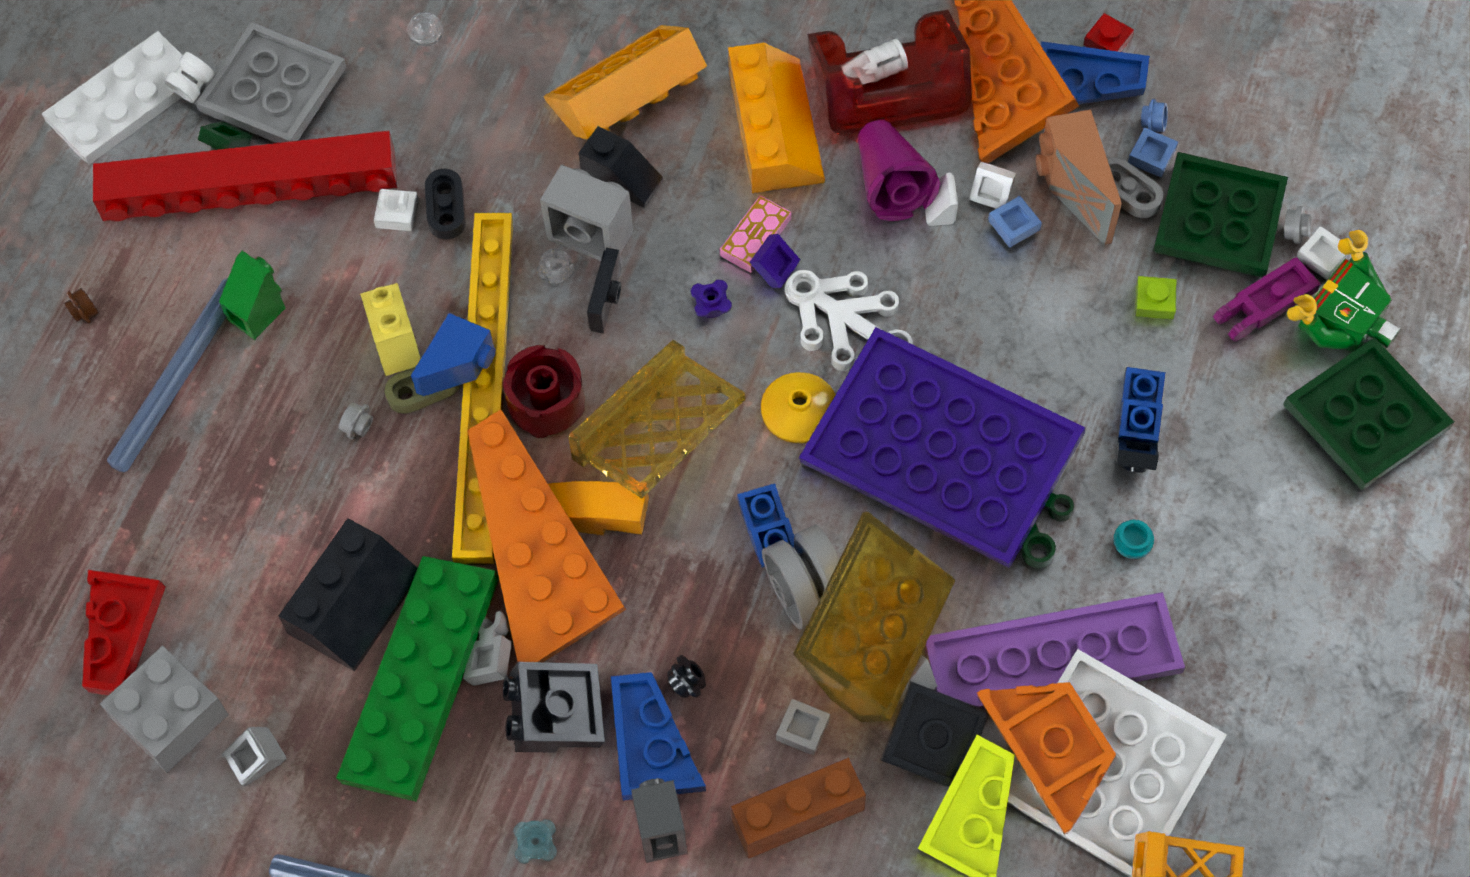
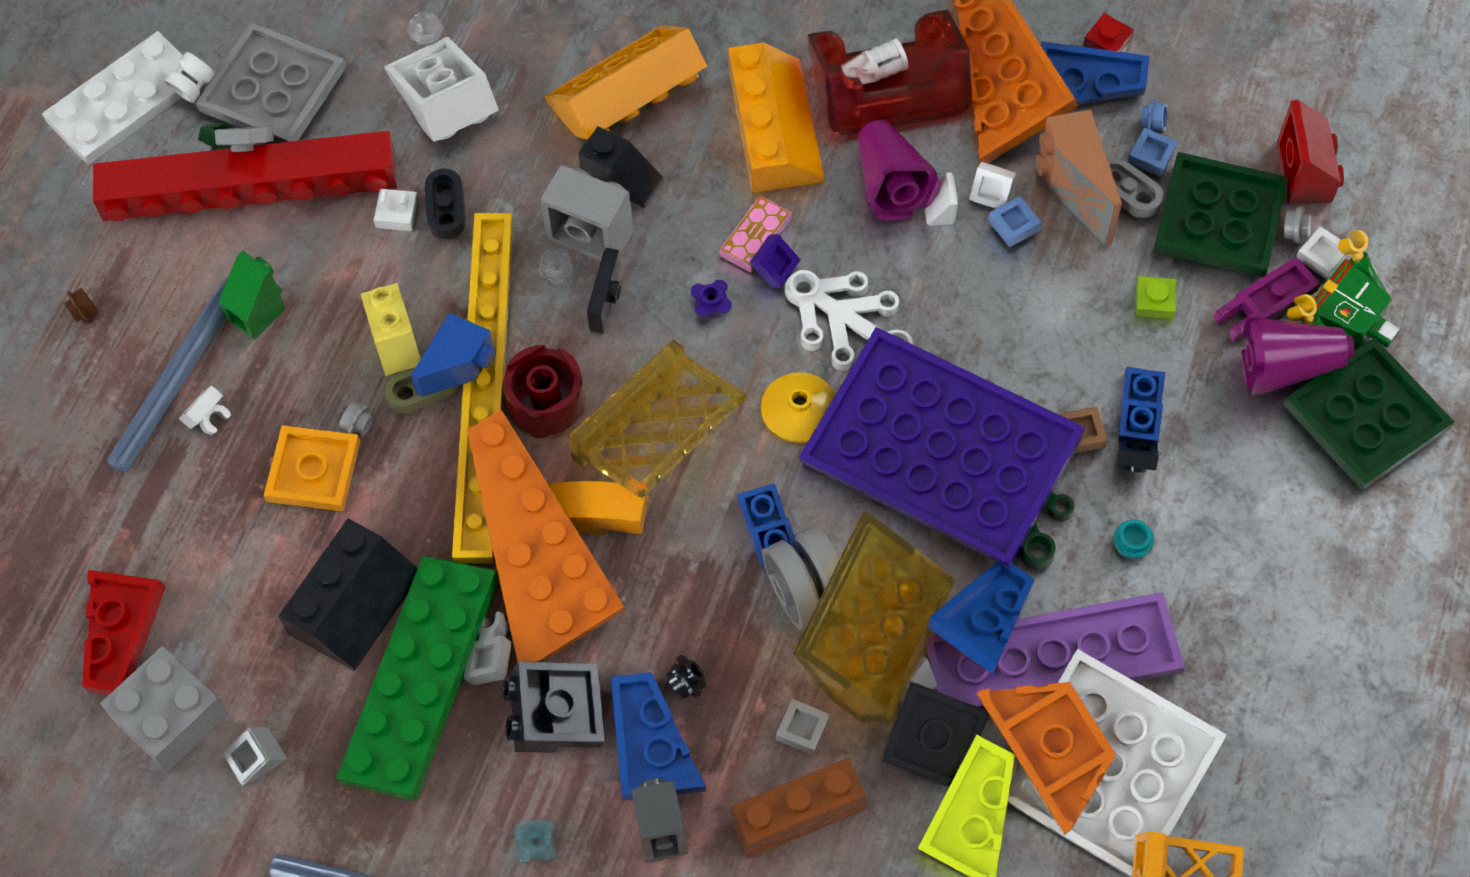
(202, 409): none -> white tile
(243, 138): none -> light grey plate
(312, 468): none -> light orange plate
(443, 89): none -> white slope
(984, 614): none -> blue wing
(1094, 431): none -> medium nougat plate
(1290, 352): none -> magenta cone
(1308, 156): none -> red slope

